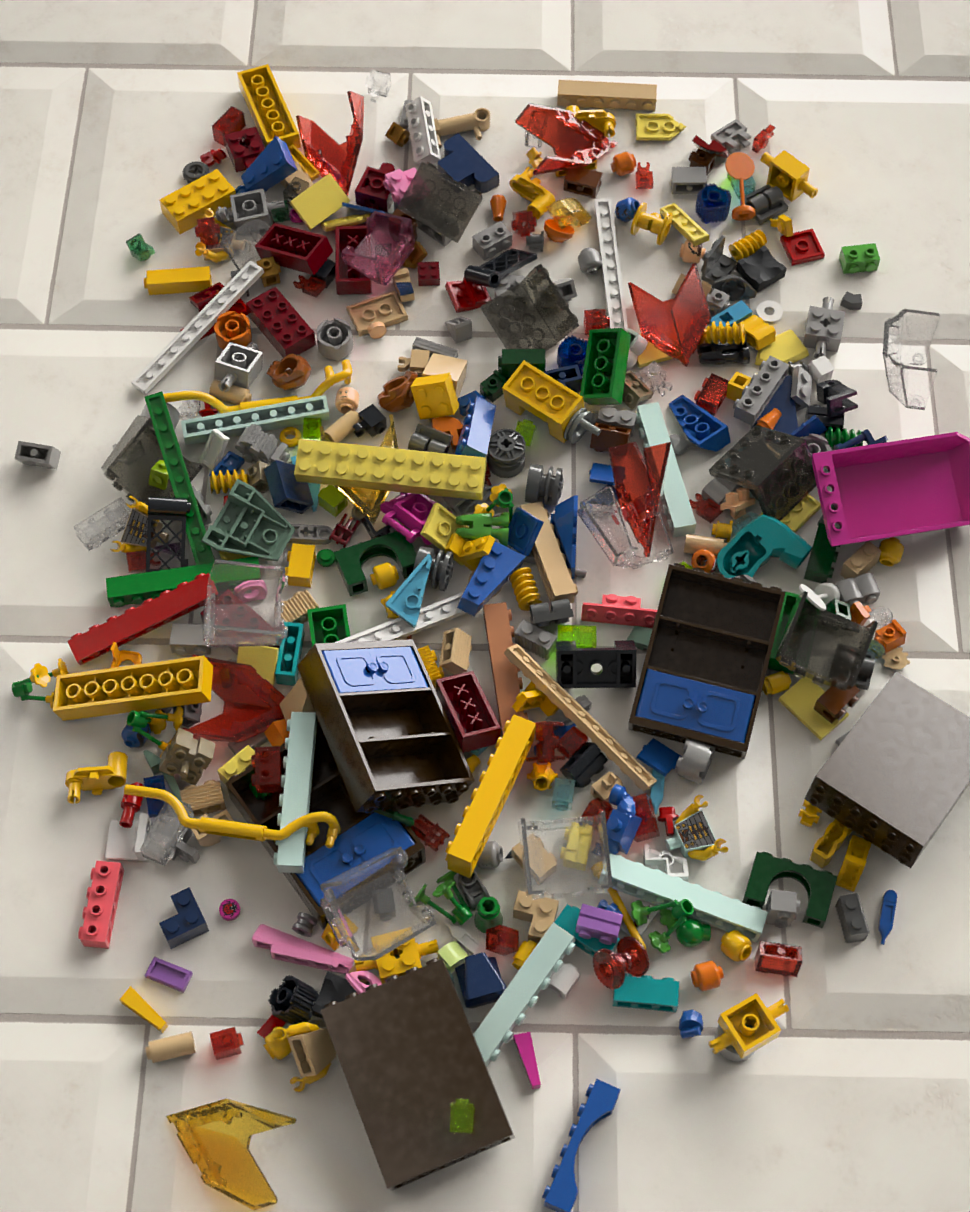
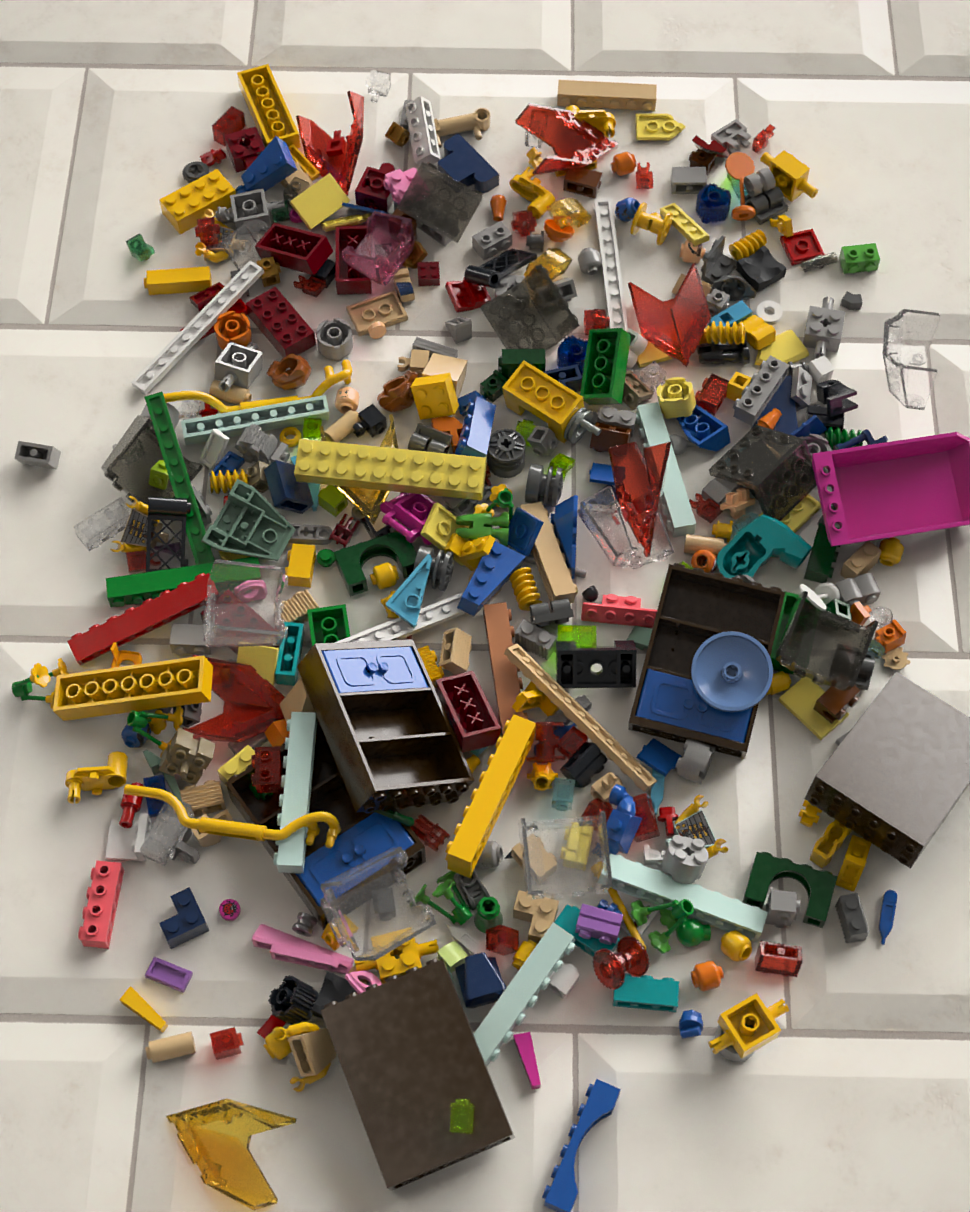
(336, 145): none -> red plate
(543, 441): none -> light grey brick
(553, 260): none -> clear yellow brick
(562, 461): none -> clear neon green bracket
(590, 594): none -> black hinge
(676, 398): none -> light yellow brick
(685, 859): none -> light grey brick
(731, 671): none -> medium blue dish
(759, 182): none -> light grey wheel
(819, 261): none -> clear smoke pin

